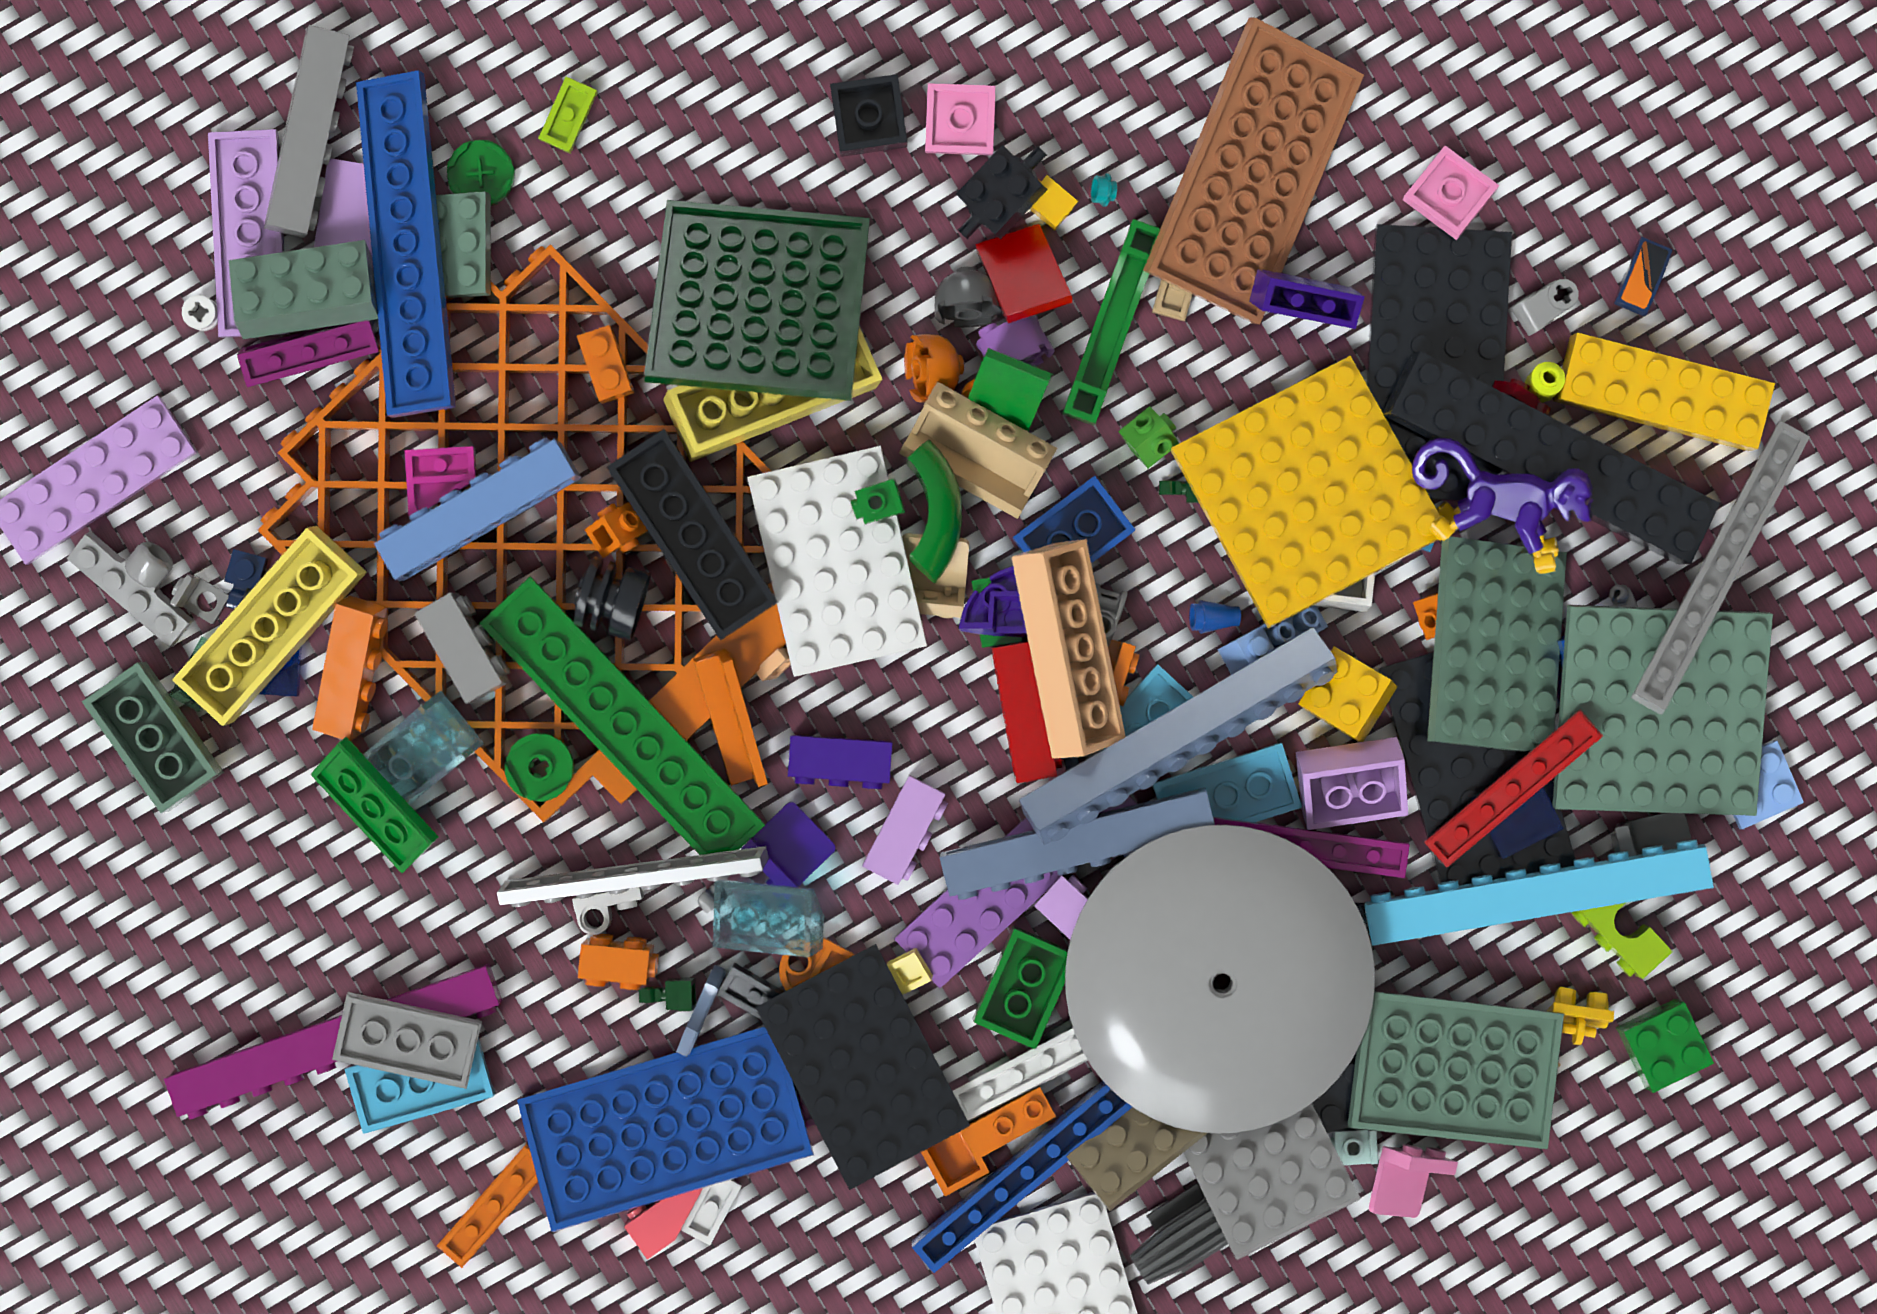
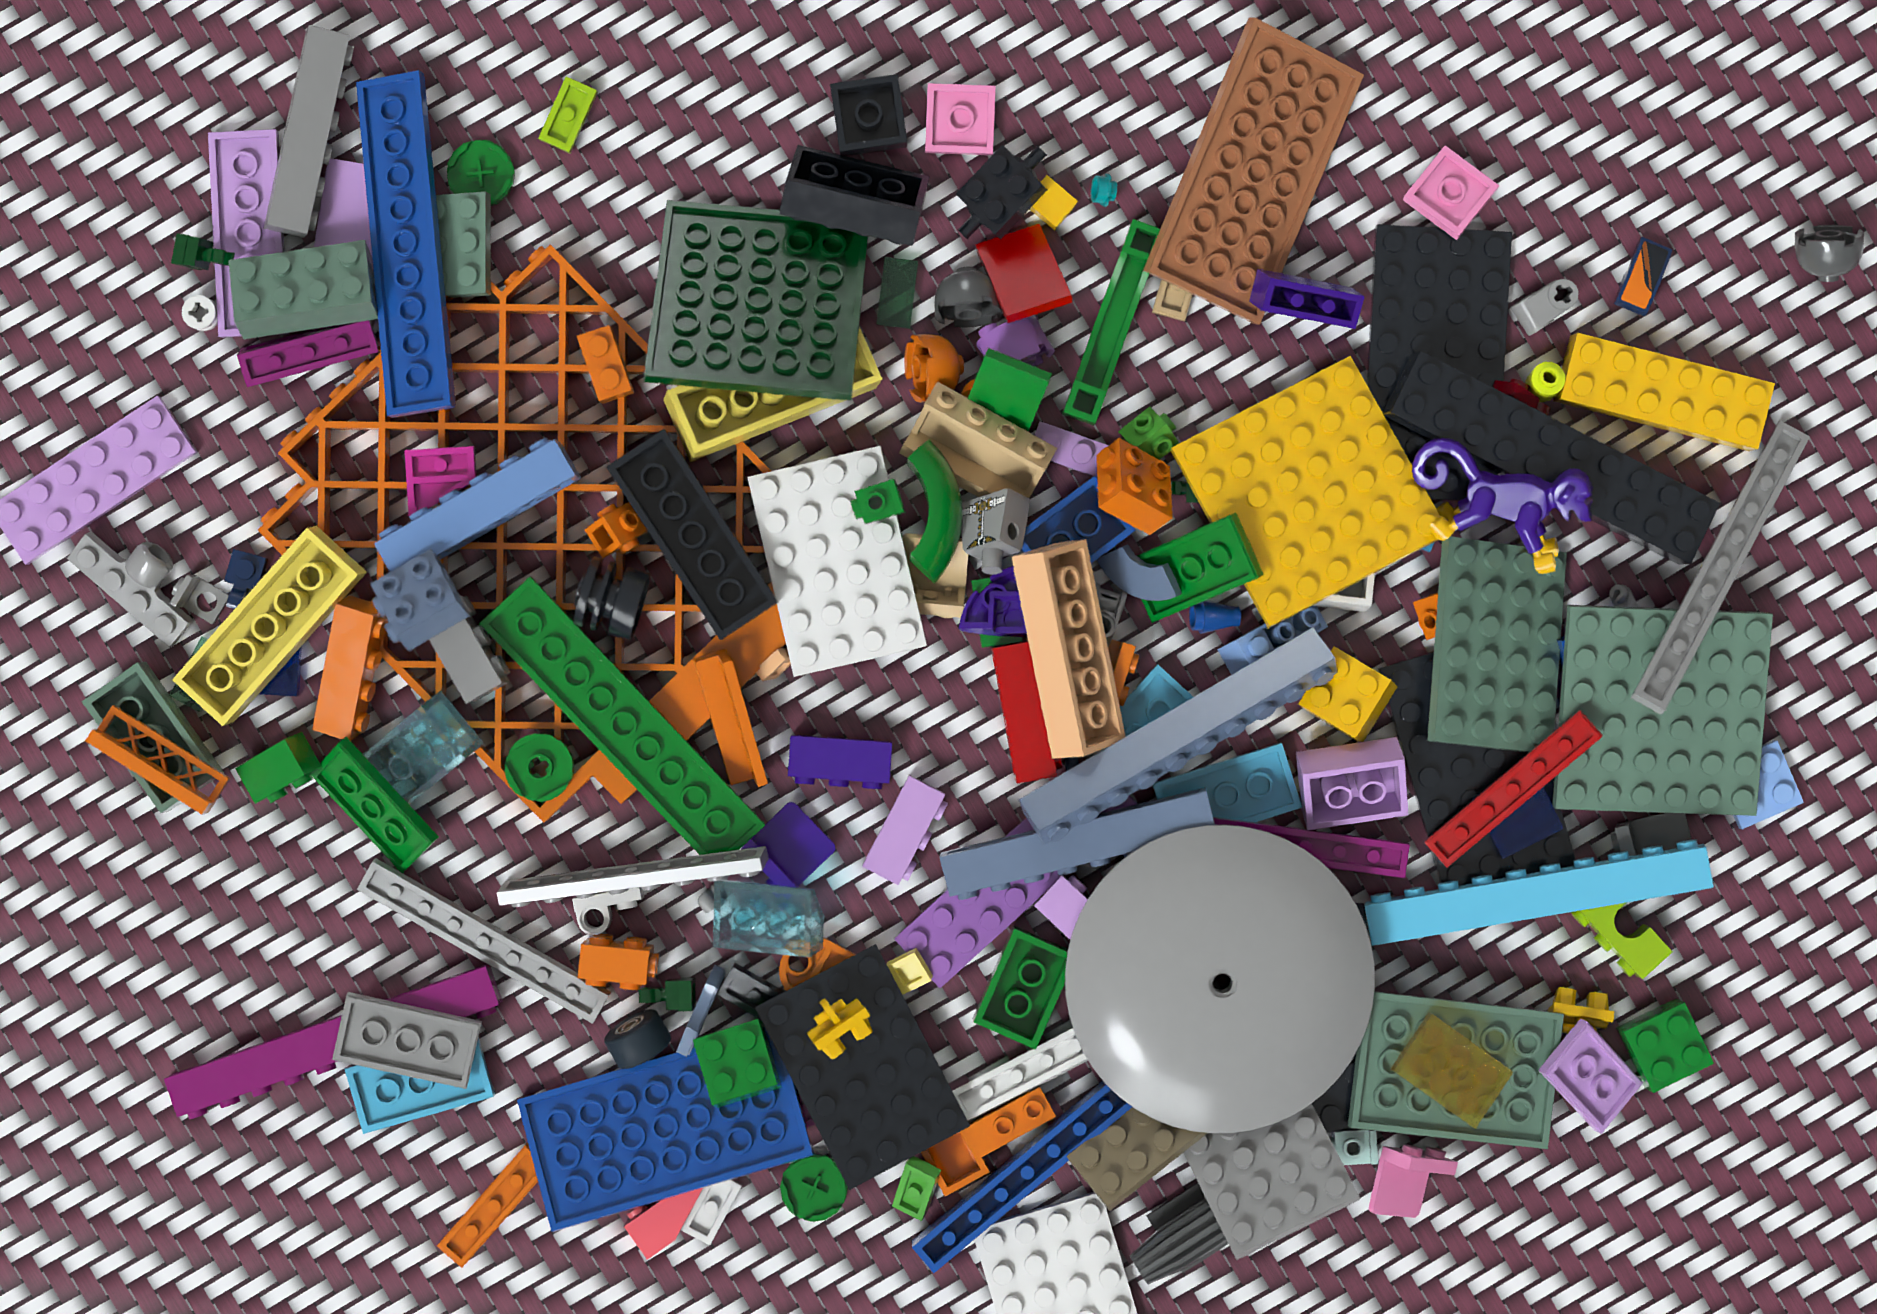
(151, 771): none -> orange fence
(198, 253): none -> dark green piece
(278, 768): none -> green brick
(418, 600): none -> sand blue brick
(482, 940): none -> light grey plate
(637, 1039): none -> black wheel
(737, 1063): none -> green brick
(813, 1188): none -> green tile
(835, 1022): none -> yellow hips
(854, 195): none -> black brick
(897, 293): none -> clear green tile
(916, 1188): none -> bright green plate
(994, 527): none -> light grey torso
(1072, 449): none -> lavender plate
(1134, 486): none -> orange brick
(1138, 577): none -> sand blue tile
(1204, 564): none -> green tile
(1452, 1070): none -> clear yellow plate
(1590, 1076): none -> lavender tile
(1829, 251): none -> dark grey cylinder

